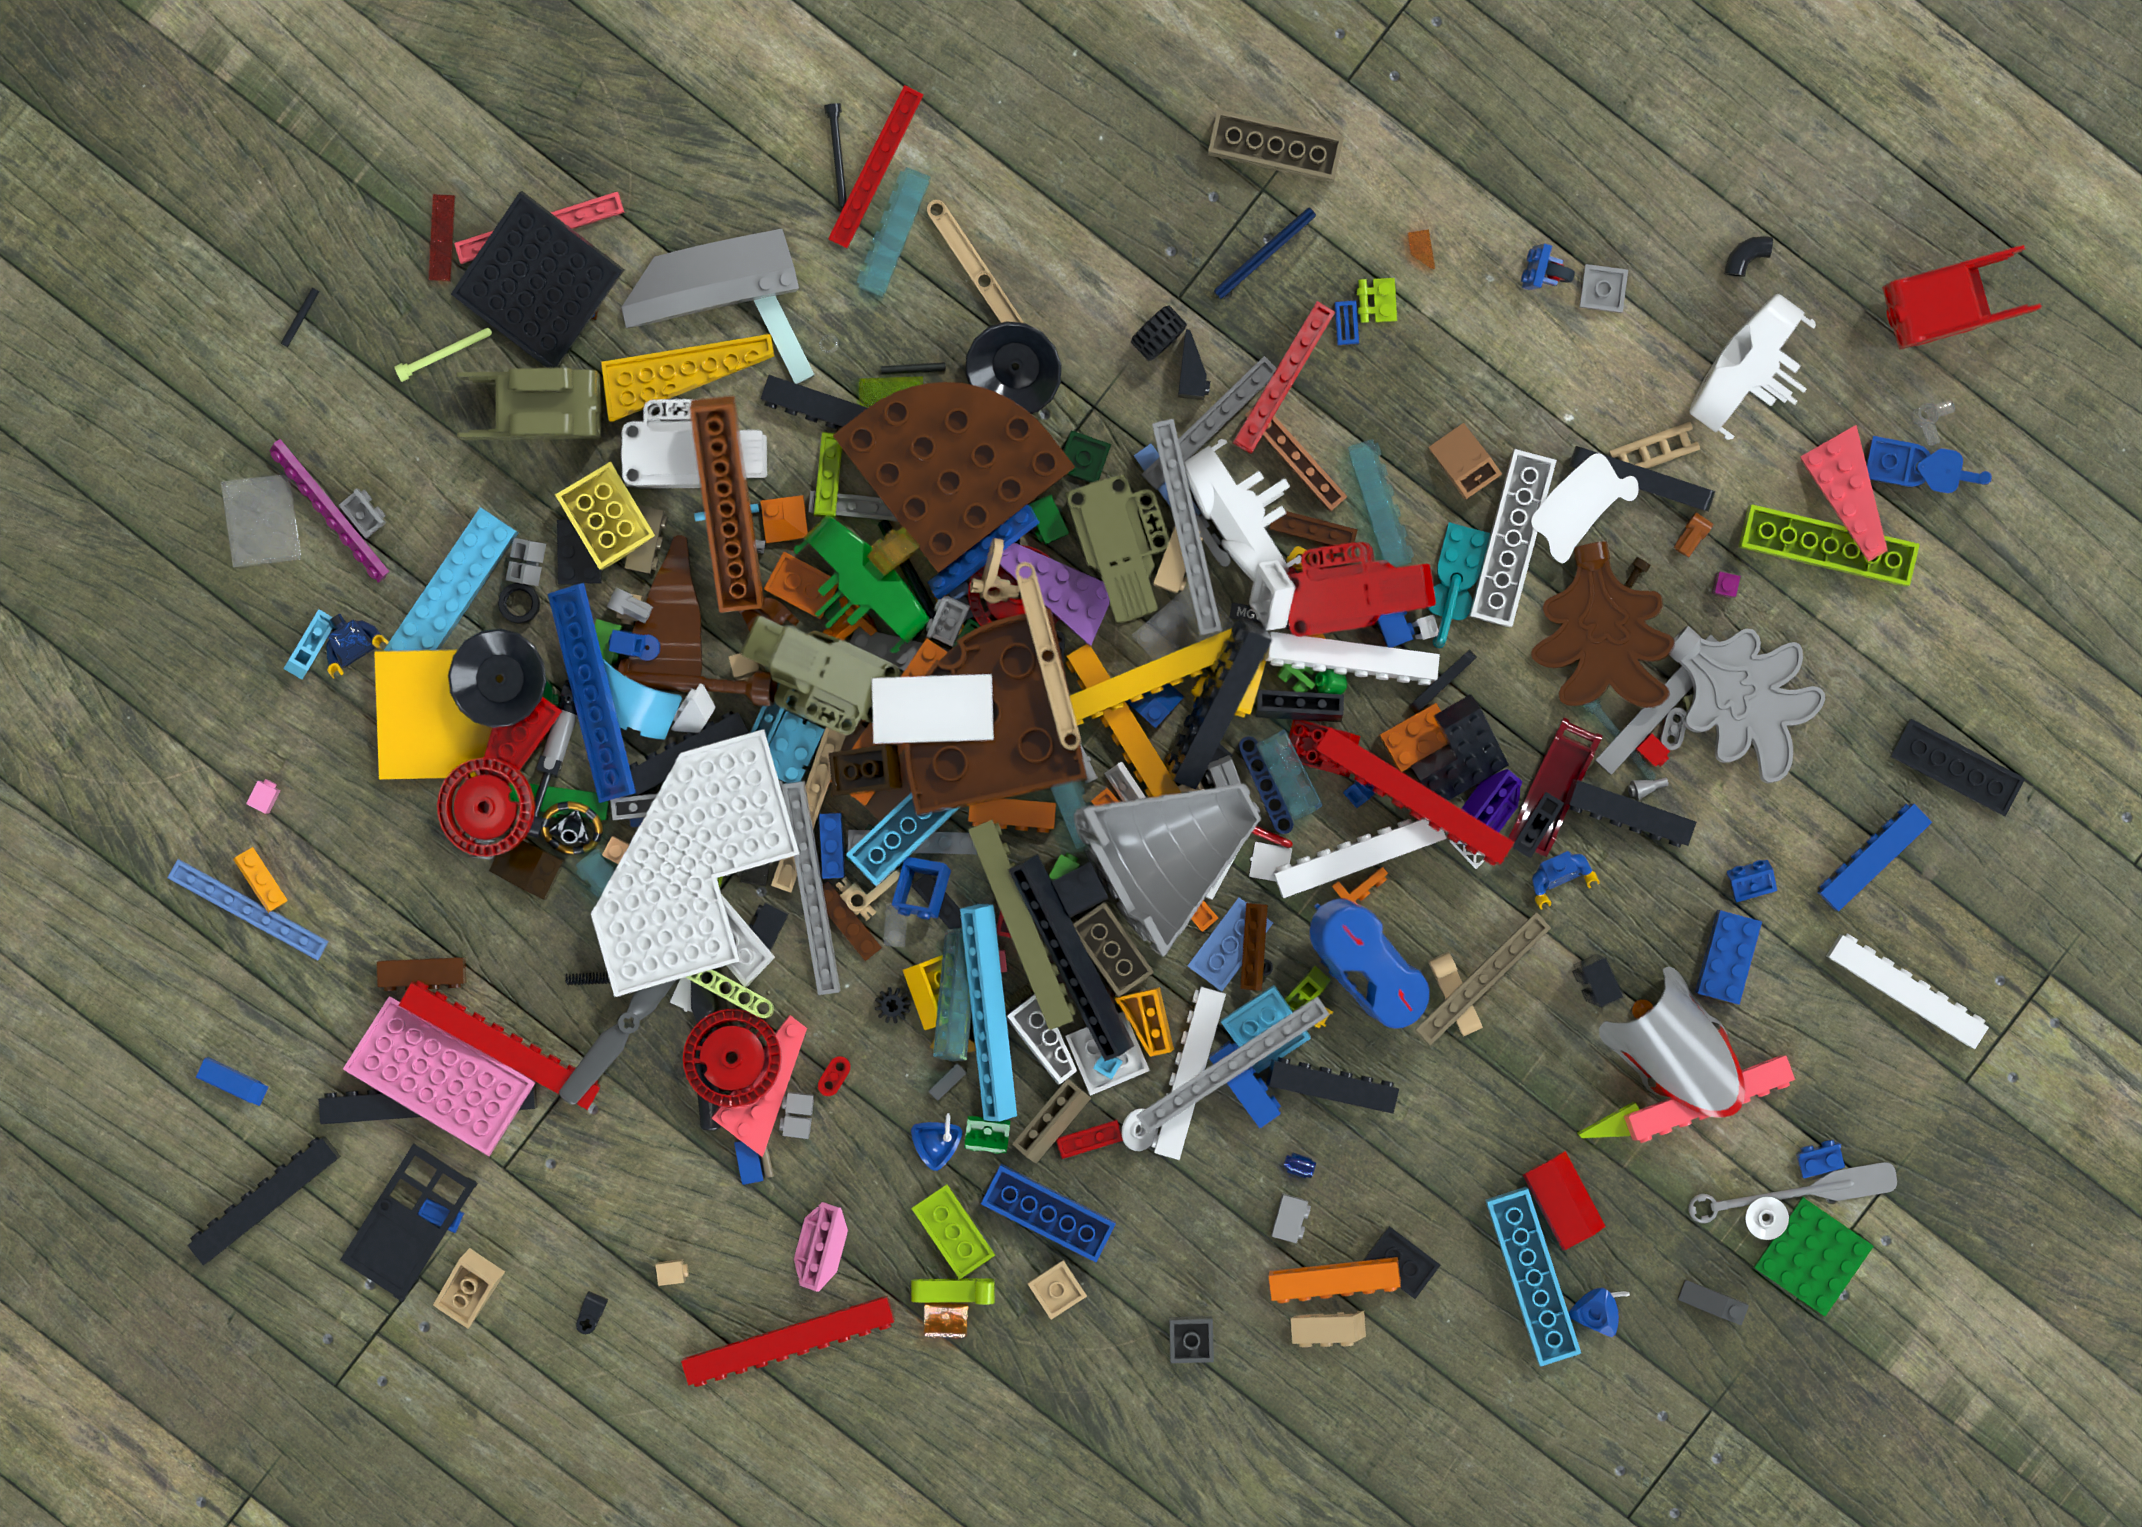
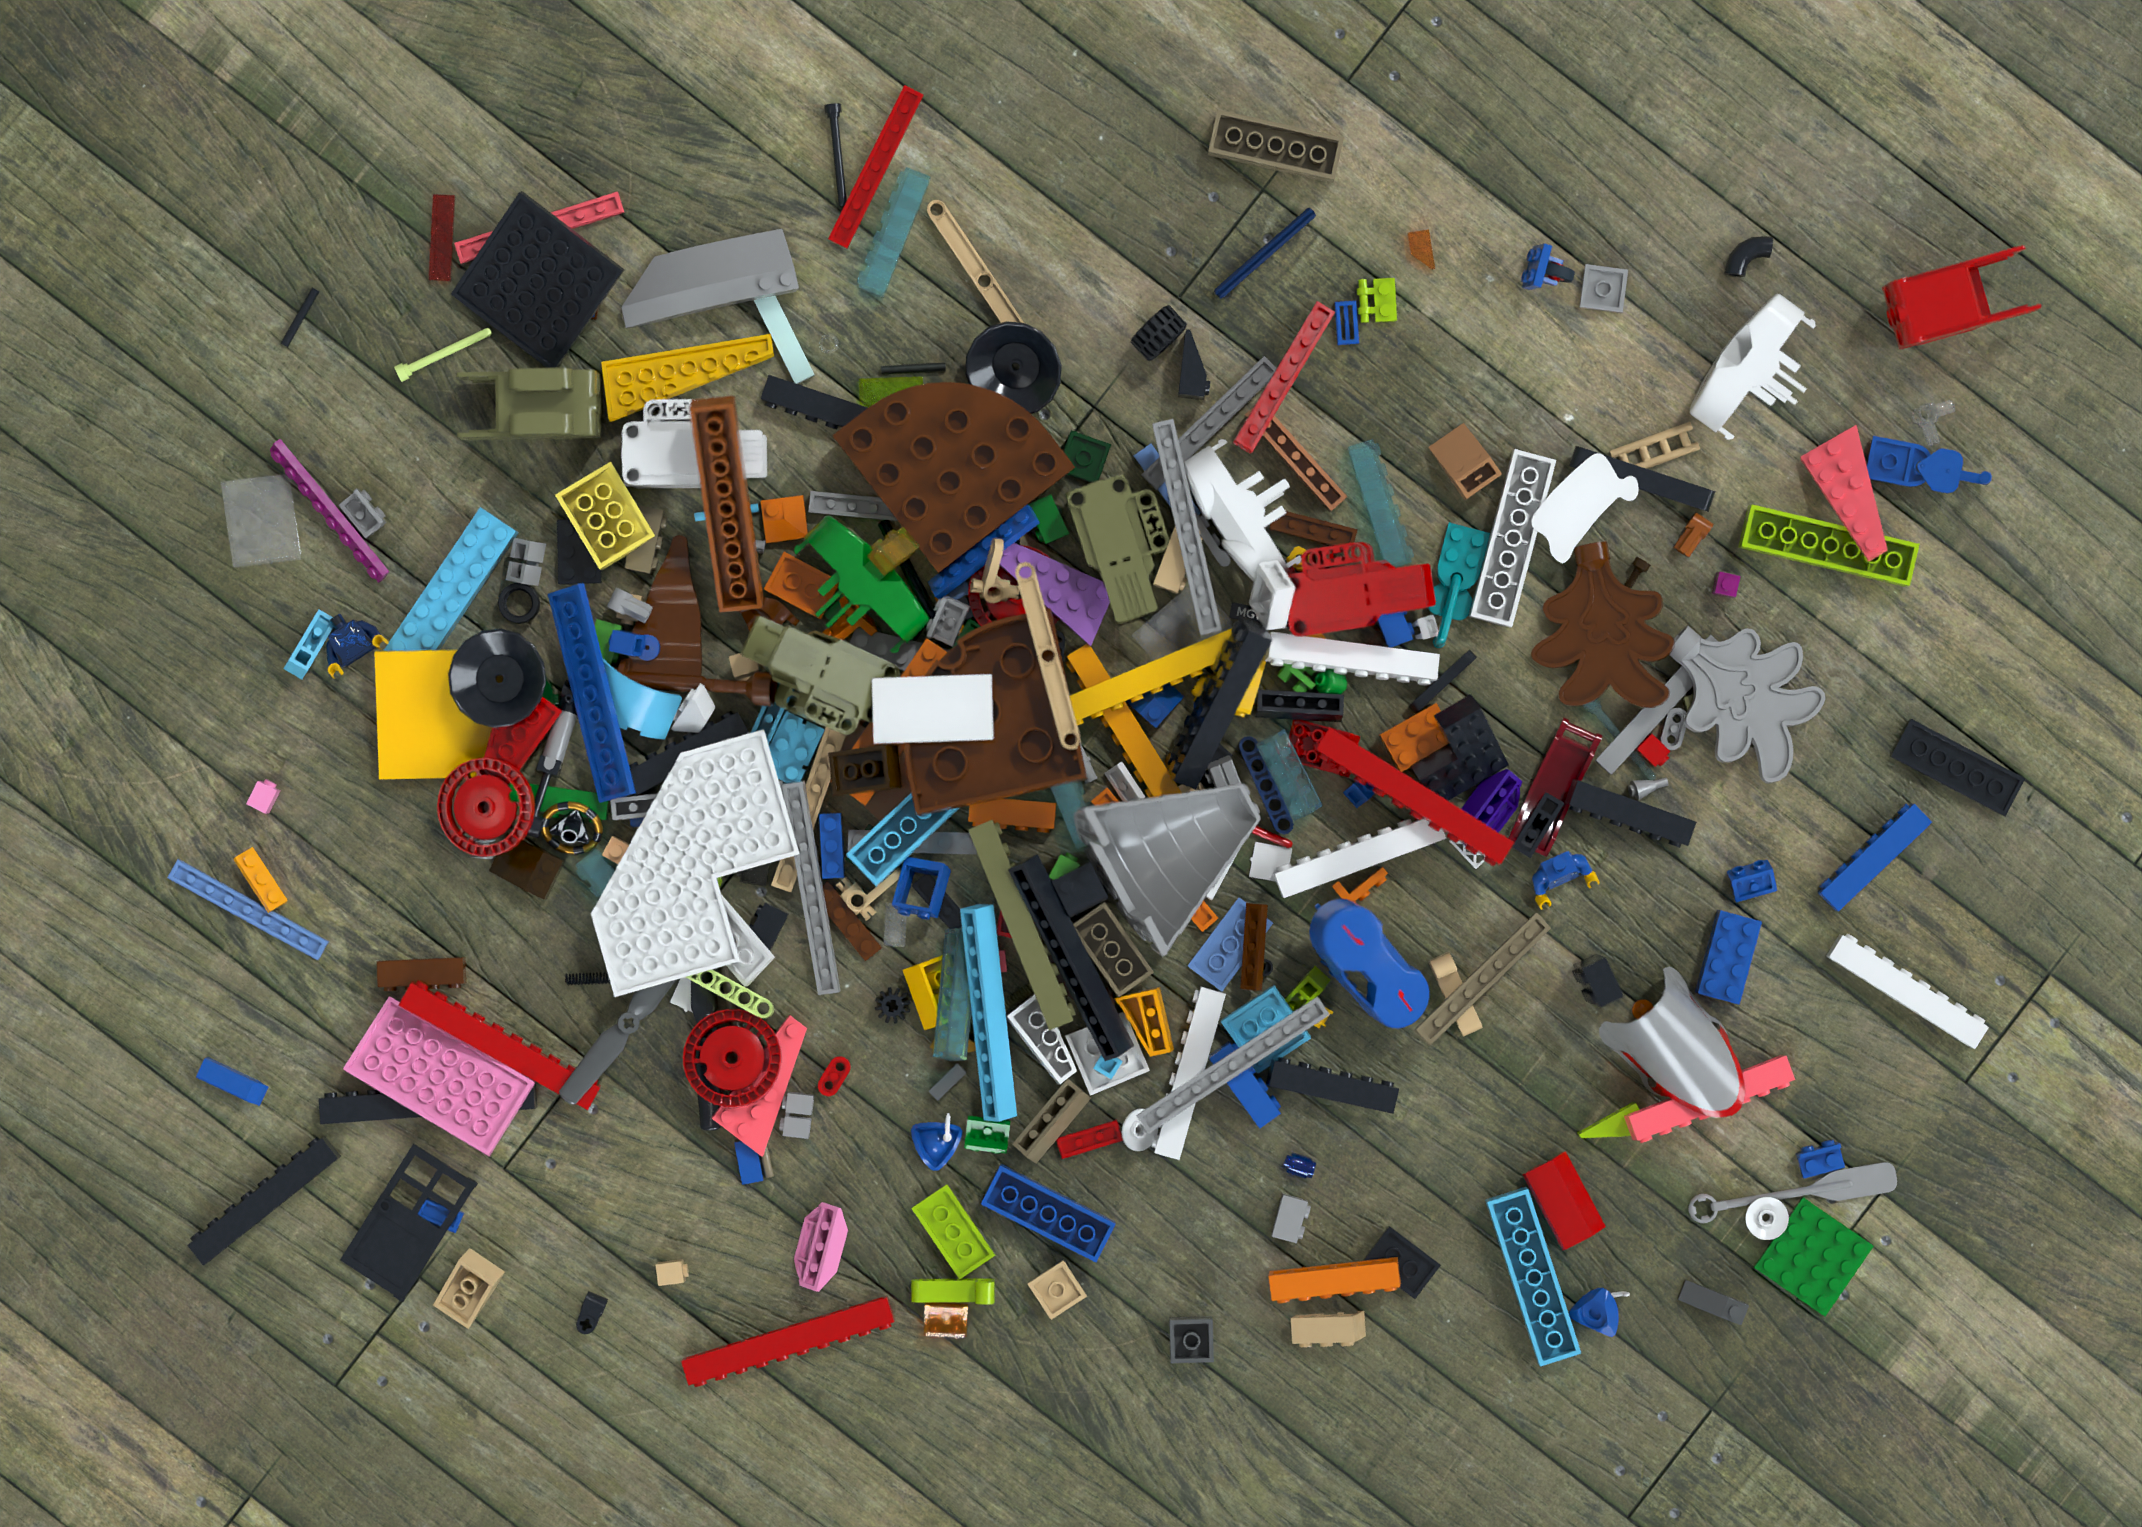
(828, 476): lime tile -> none

